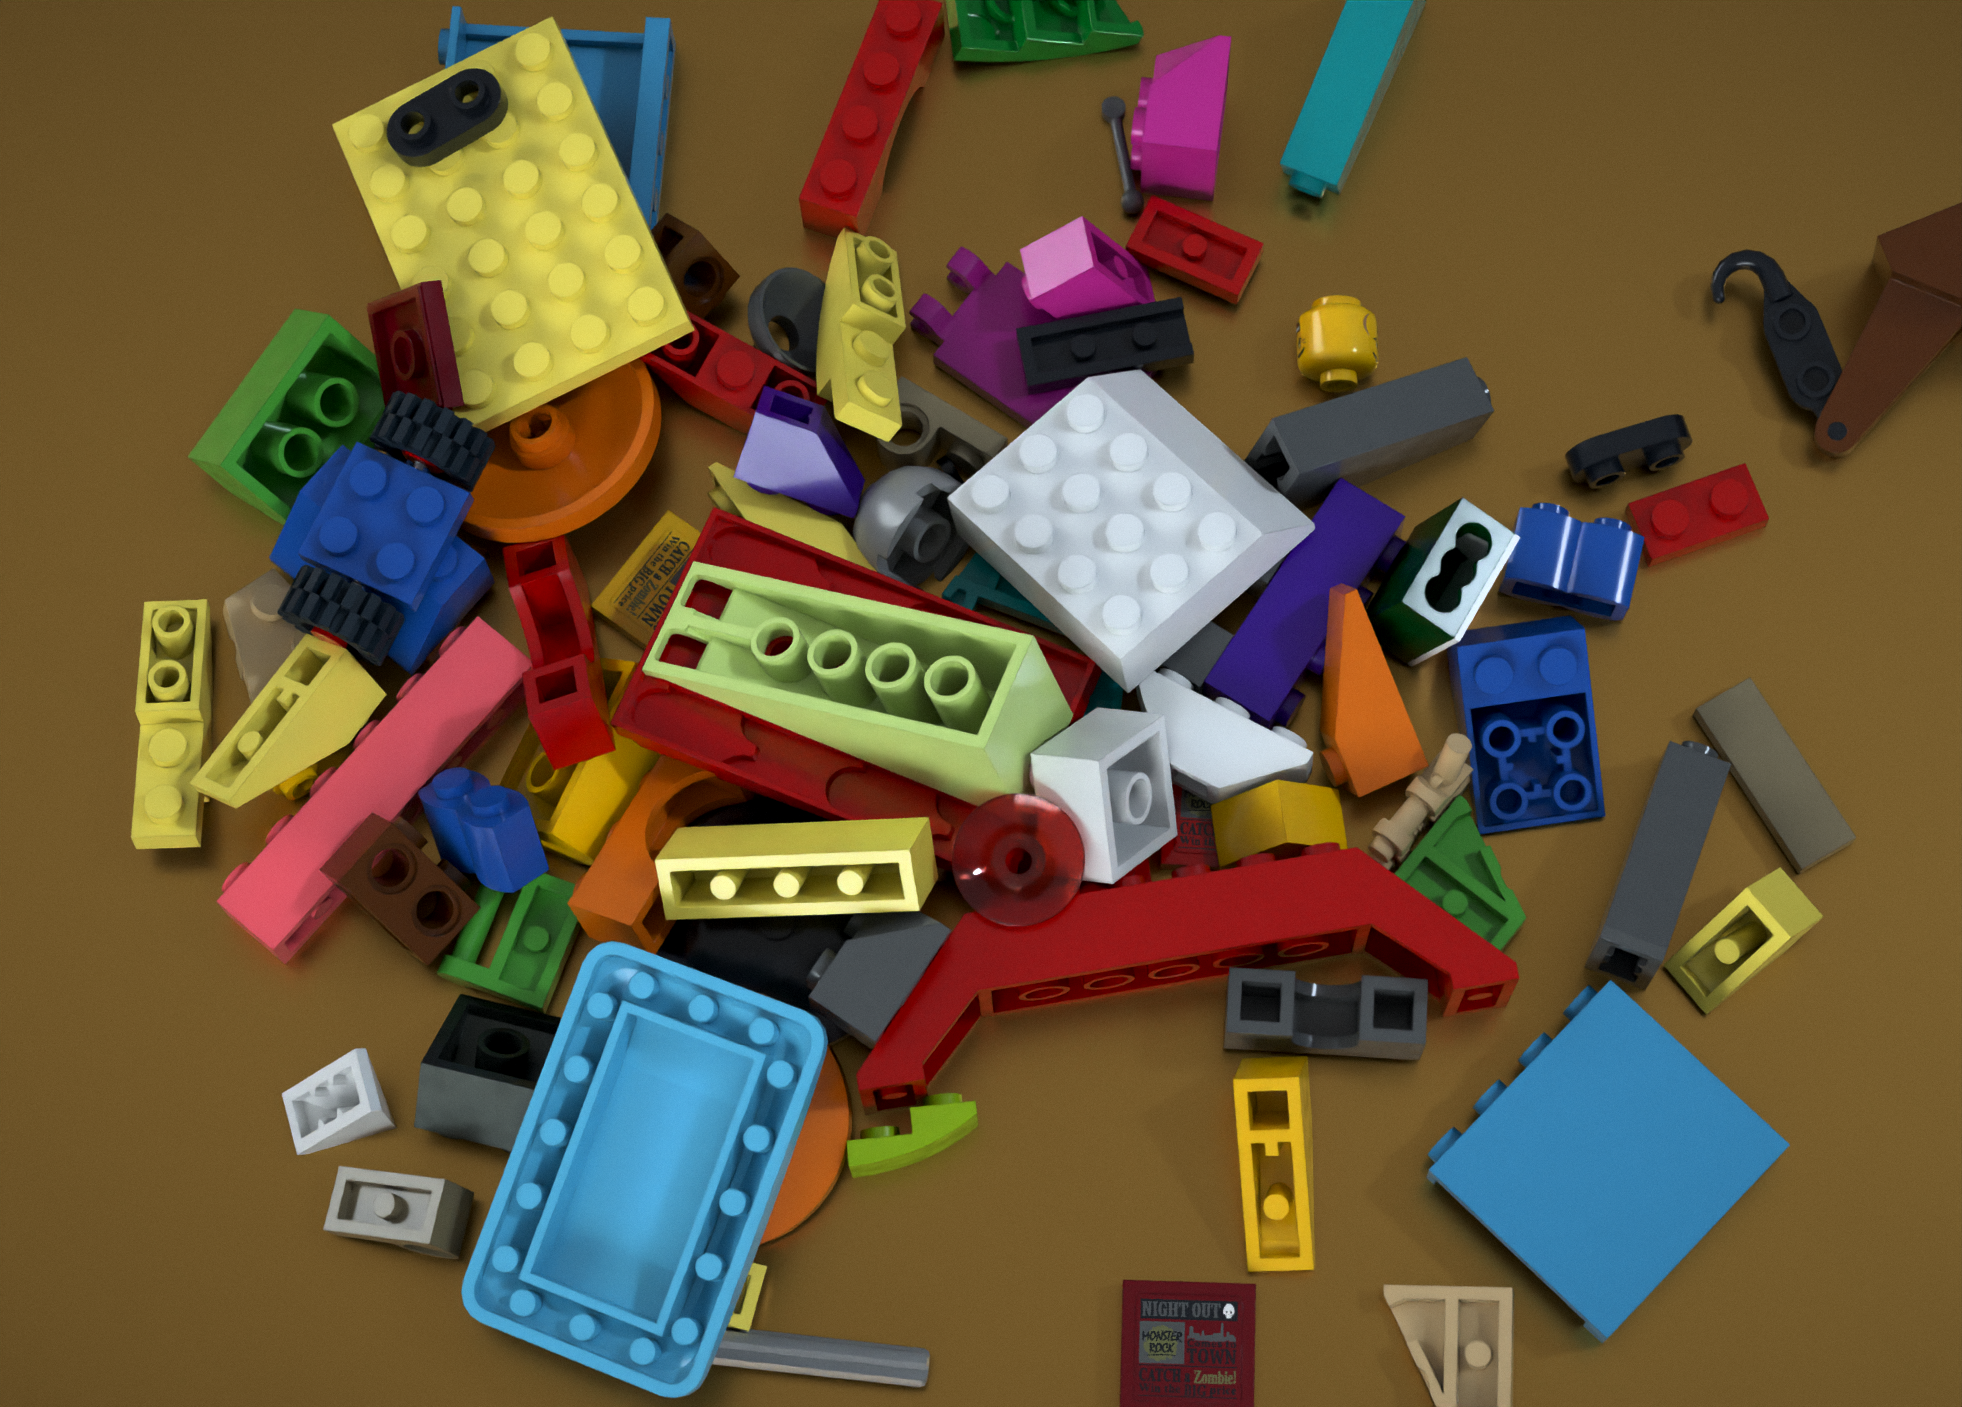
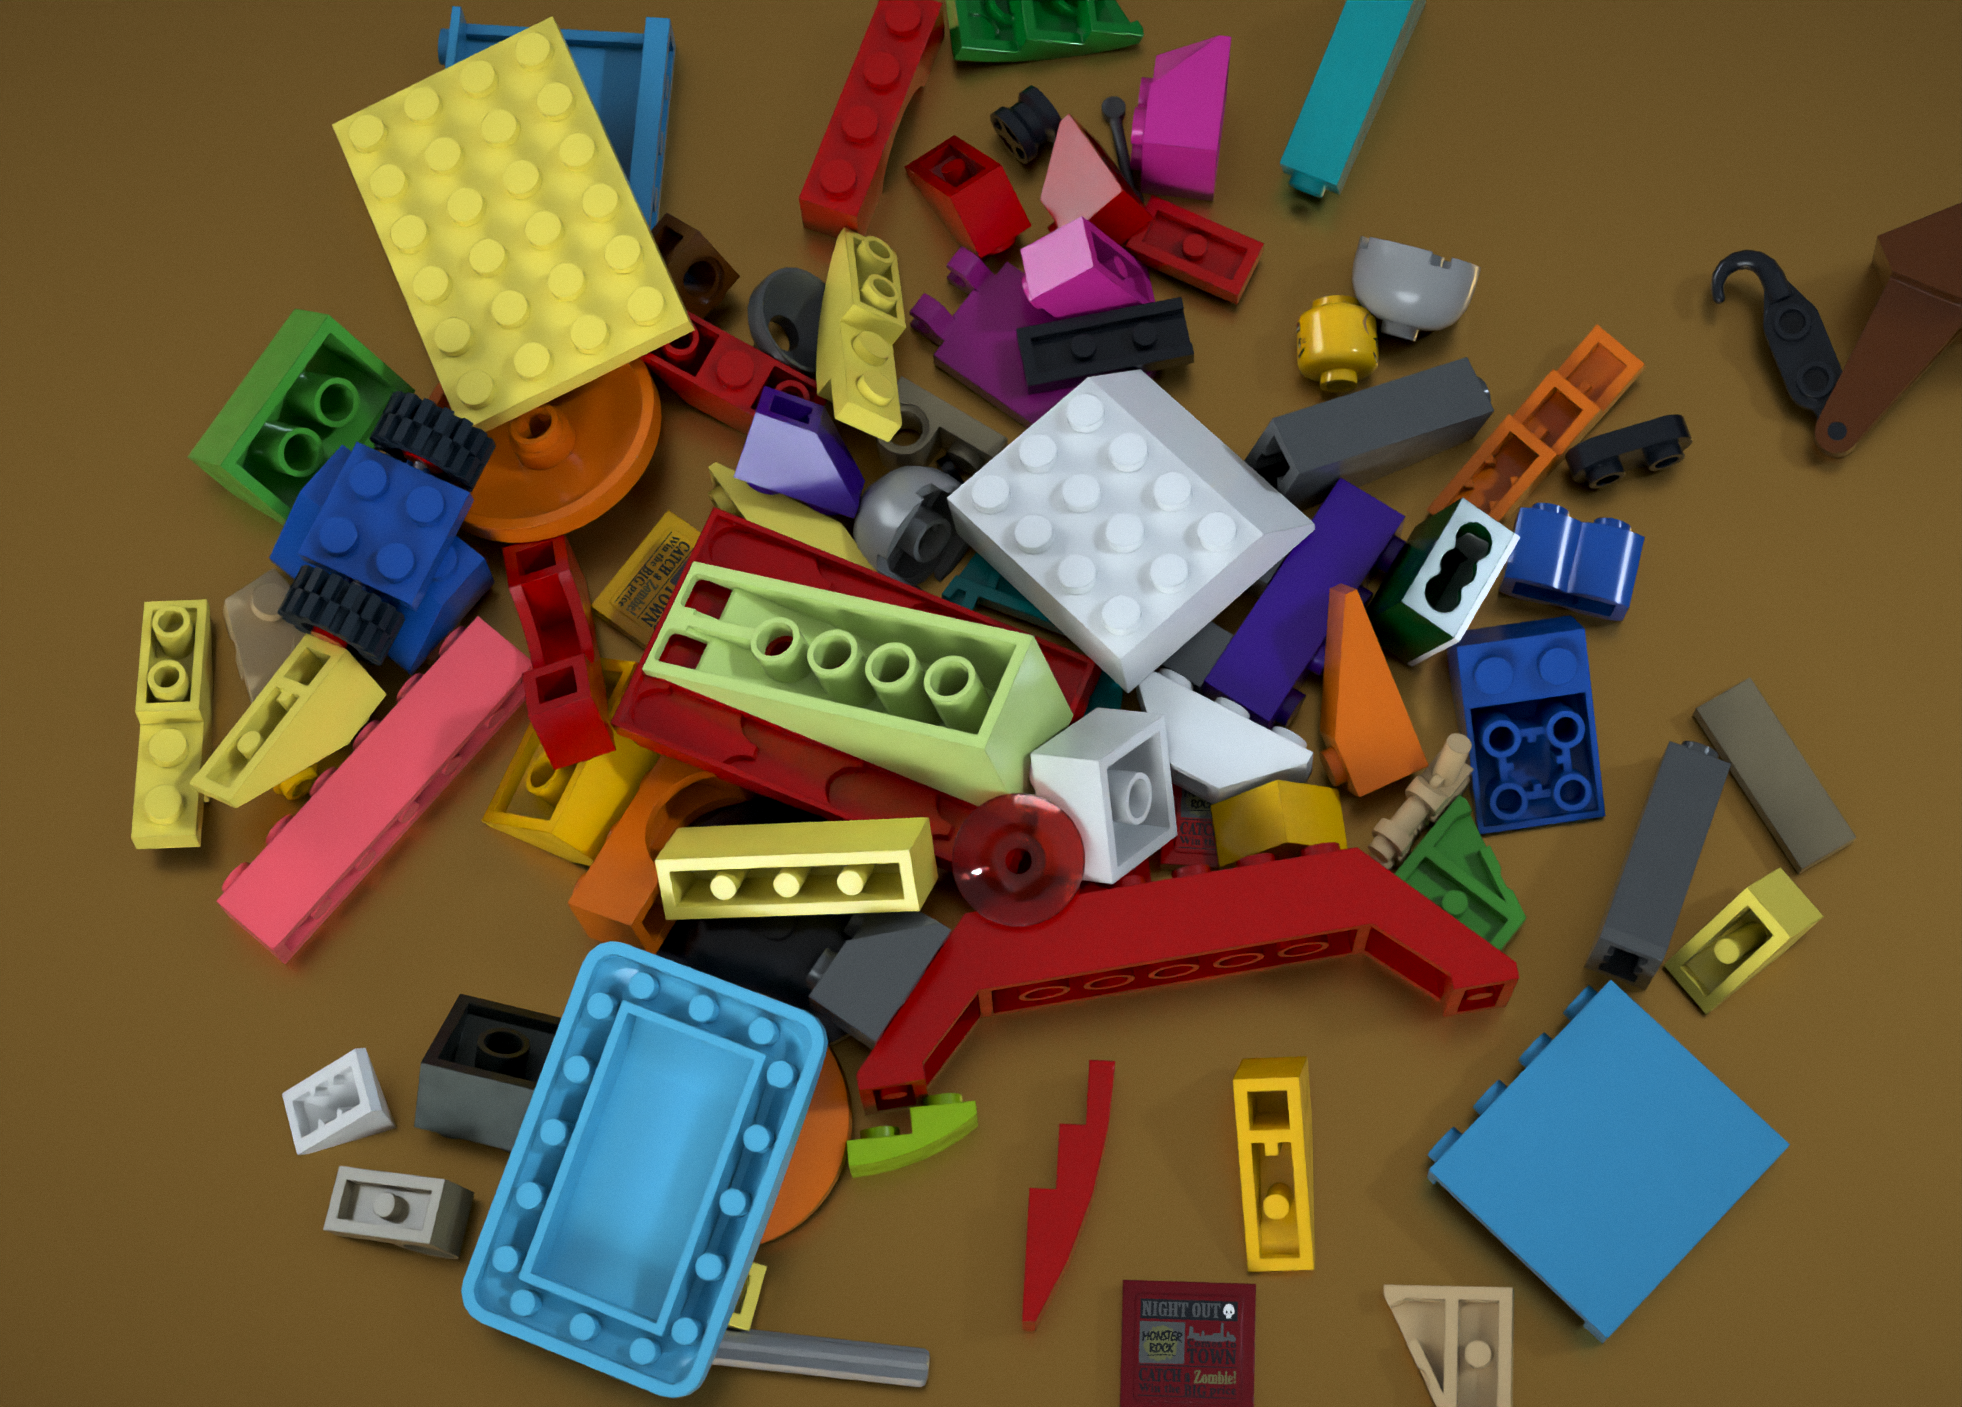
(394, 896): reddish brown brick -> none
(416, 345): dark red tile -> none
(447, 119): black plate -> none
(484, 829): blue brick -> none
(530, 950): bright green plate -> none
(970, 196): none -> red slope
(1026, 124): none -> black wheel
(1061, 1213): none -> red slope
(1090, 185): none -> slope
(1357, 1019): dark grey arch -> none
(1411, 286): none -> light grey cylinder
(1544, 428): none -> orange slope
(1697, 514): red plate -> none

